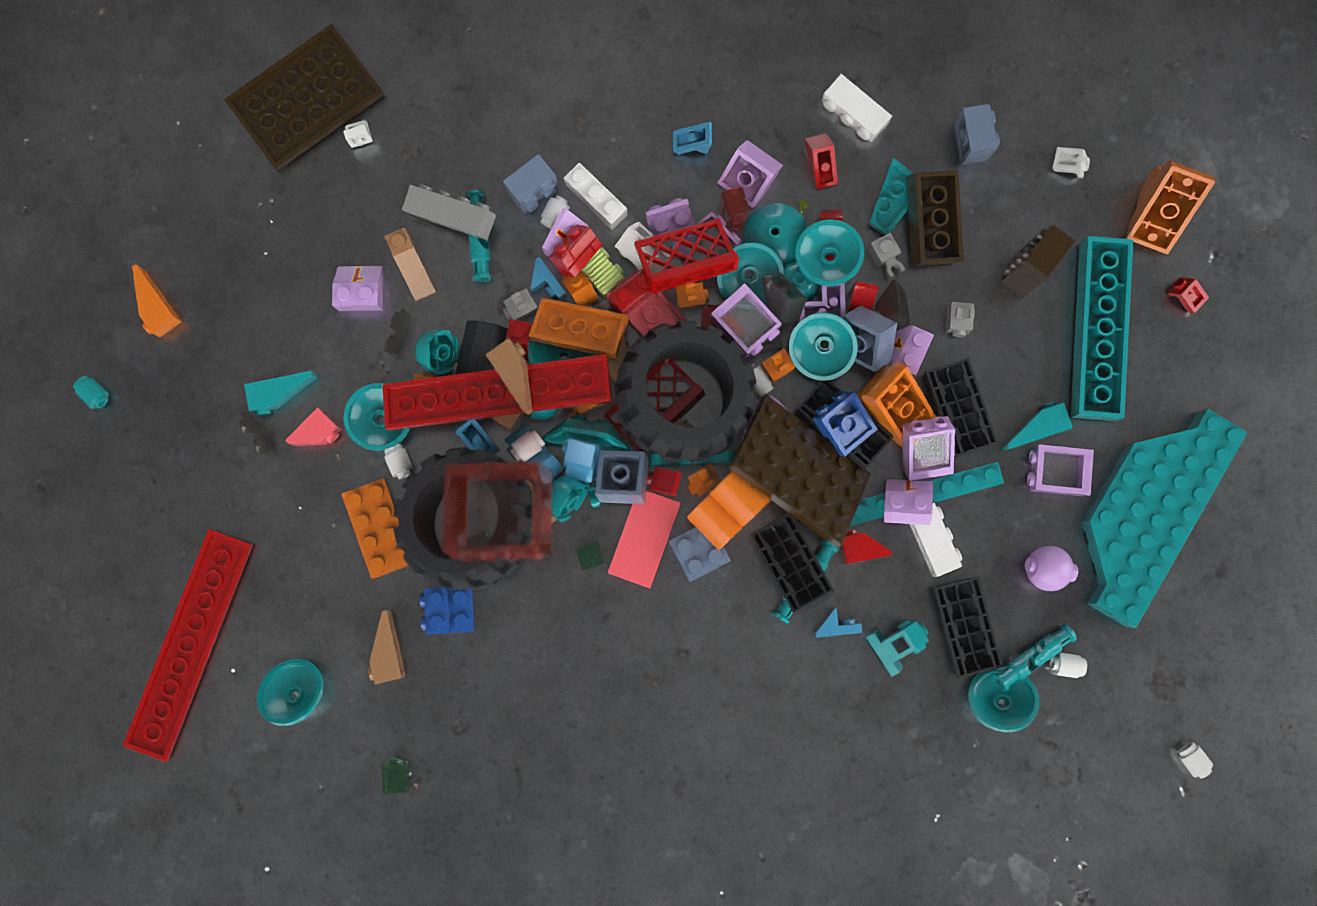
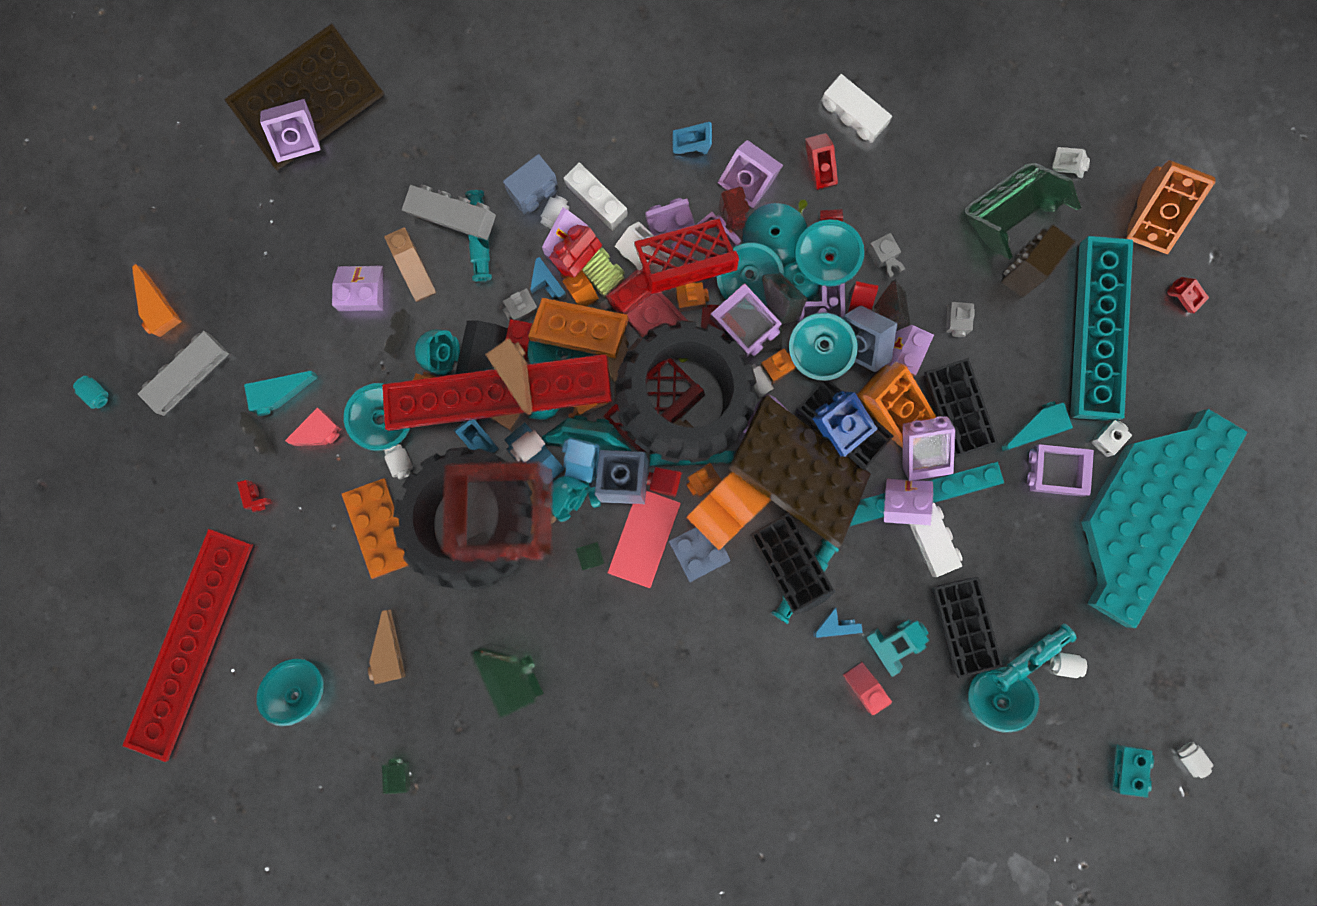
(183, 373): none -> light grey brick
(248, 494): none -> red bracket
(290, 130): none -> lavender slope
(358, 133): white bracket -> none
(447, 610): blue plate -> none
(507, 677): none -> clear green windscreen
(861, 547): red slope -> none
(867, 689): none -> coral slope
(892, 200): teal wing -> none
(935, 218): dark brown brick -> none
(976, 134): sand blue brick -> none
(1015, 199): none -> clear green windscreen
(1050, 568): lavender brick -> none
(1111, 438): none -> white brick
(1132, 771): none -> teal brick

